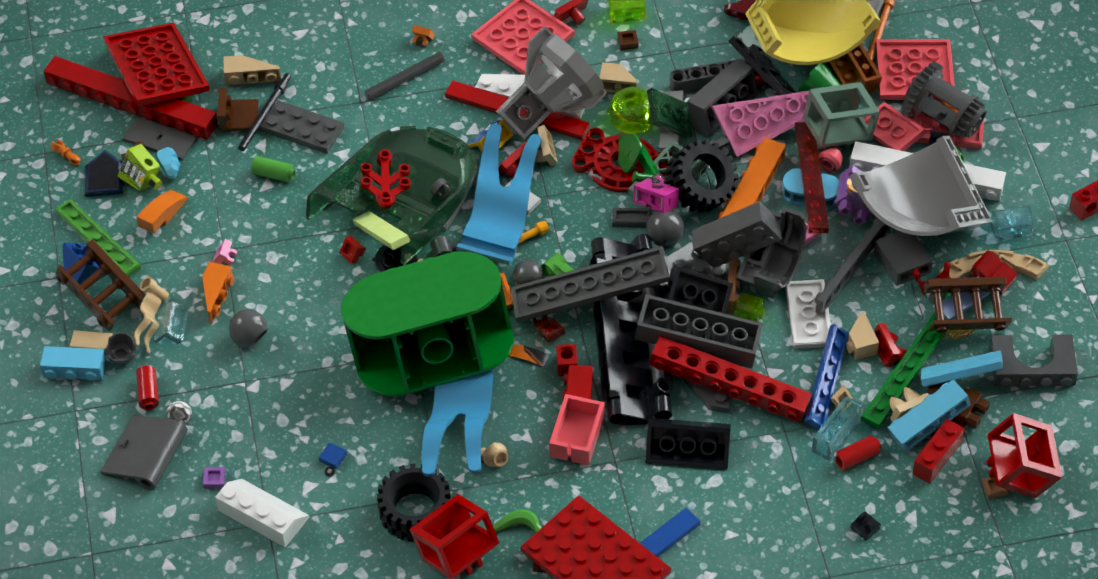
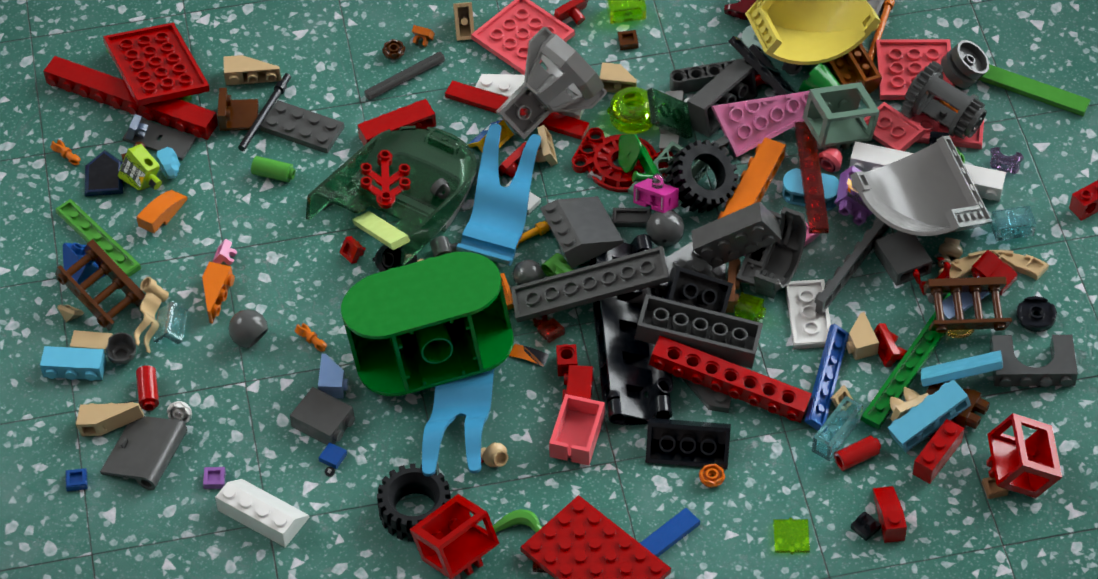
(69, 312): none -> tan slope
(76, 479): none -> blue tile
(104, 418): none -> tan slope
(136, 128): none -> sand blue tile
(311, 337): none -> orange piece
(322, 417): none -> dark grey brick
(332, 378): none -> light blue slope
(393, 49): none -> reddish brown plate
(416, 114): none -> red brick
(463, 20): none -> tan slope
(581, 228): none -> dark grey slope
(712, 470): none -> orange plate
(791, 68): none -> dark grey tile
(791, 536): none -> clear neon green piece
(890, 514): none -> red slope
(950, 248): none -> dark tan animal
(965, 64): none -> dark grey wheel
(1005, 163): none -> clear purple piece
(1036, 90): none -> bright green tile
(1038, 306): none -> black plate

